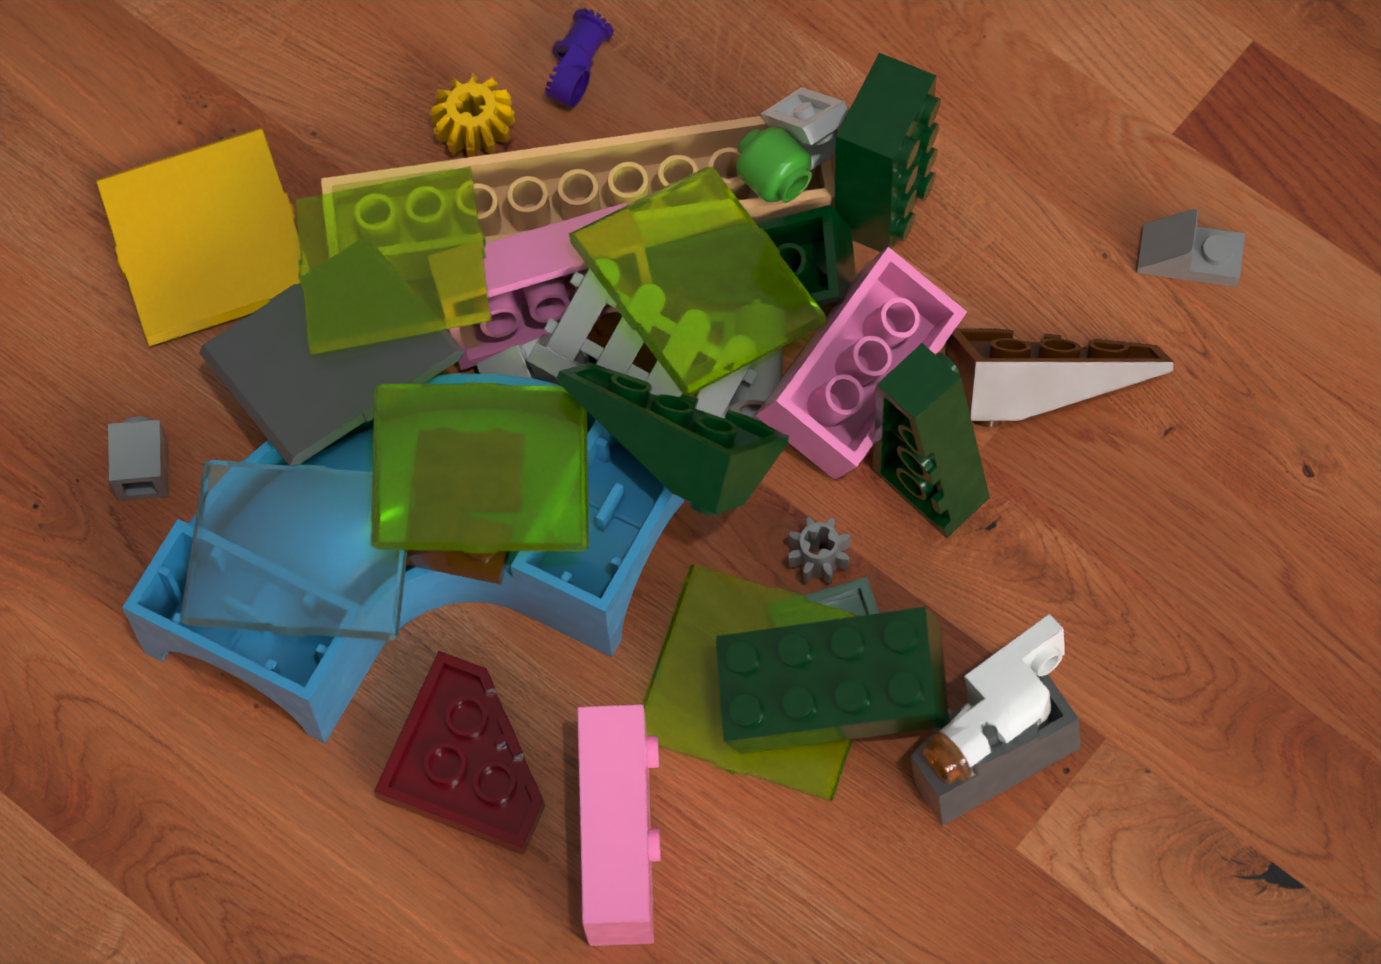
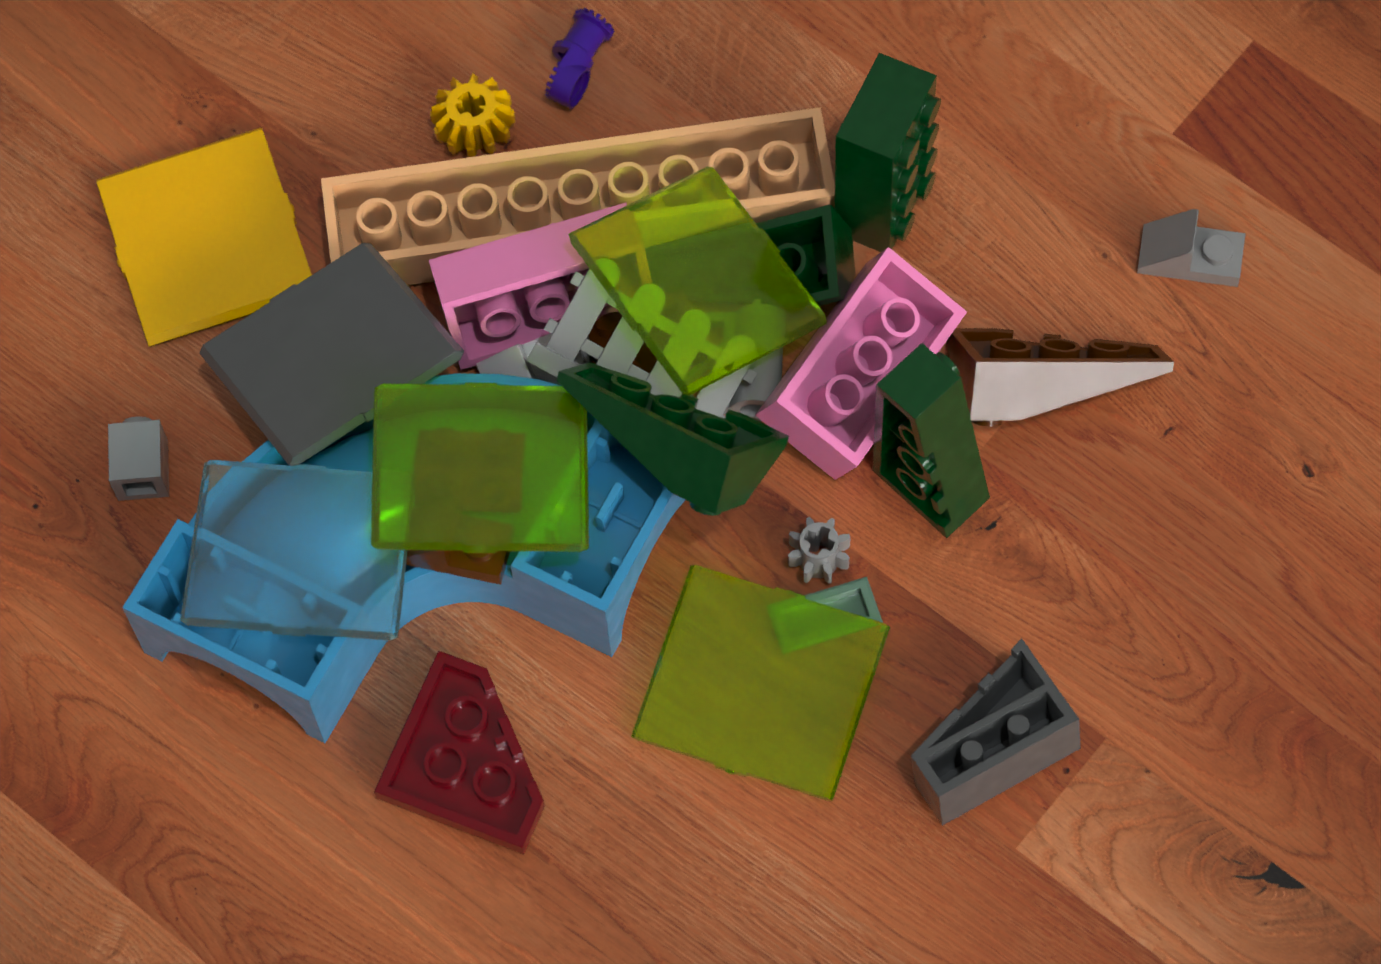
(392, 260): clear neon green piece -> none
(617, 824): bright pink brick -> none
(773, 164): bright green head -> none
(810, 120): white slope -> none
(832, 680): dark green brick -> none
(1002, 706): white plate -> none

